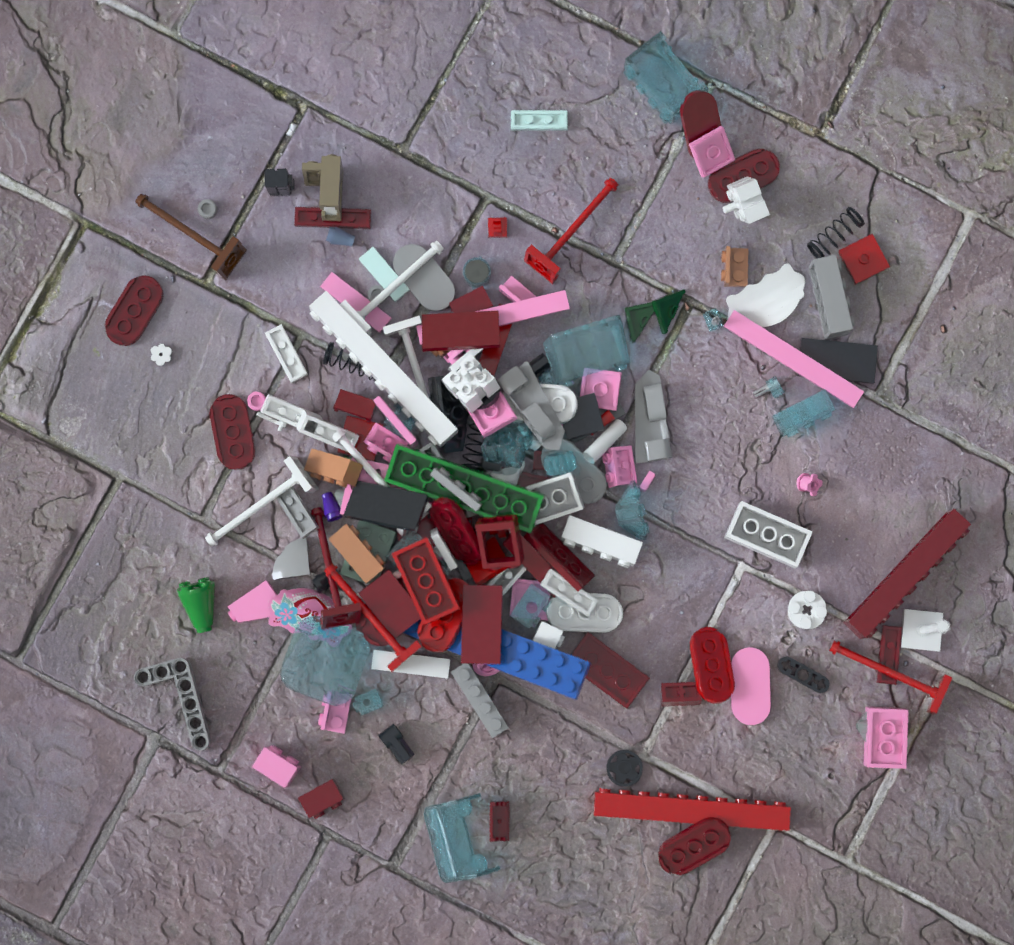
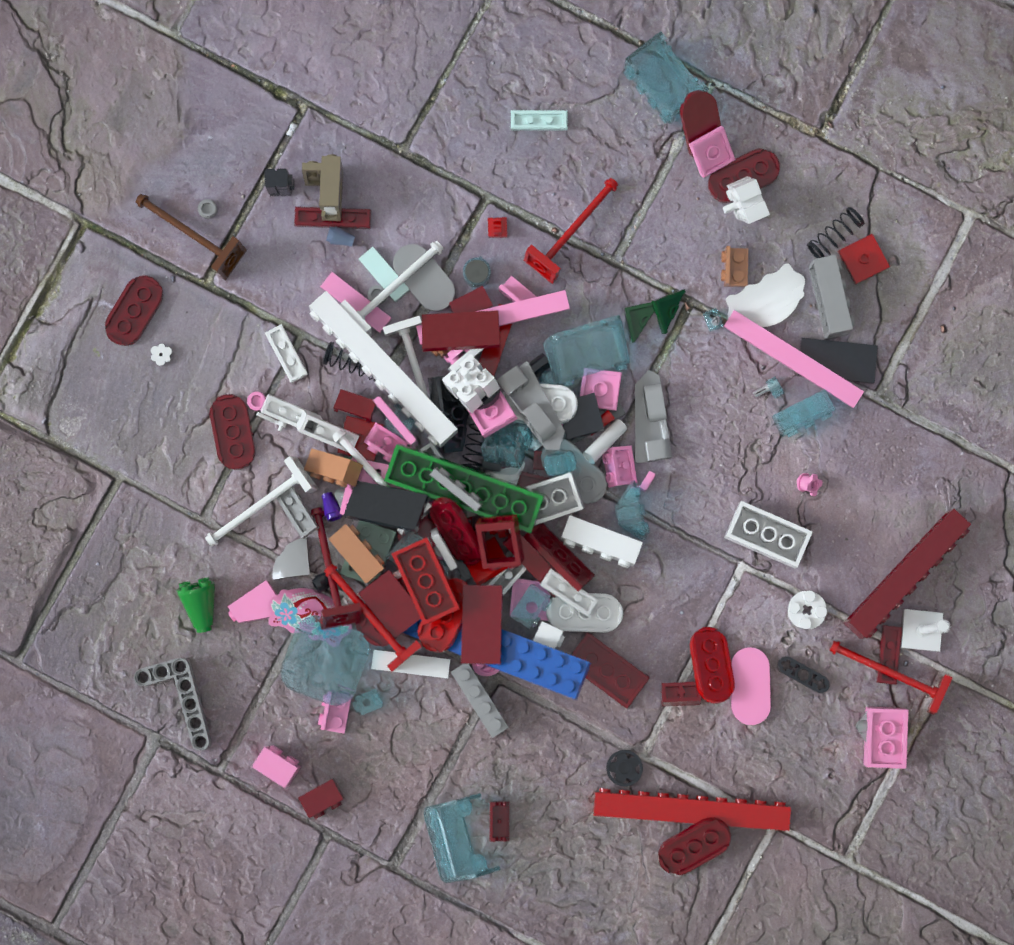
(394, 740): black piece -> none

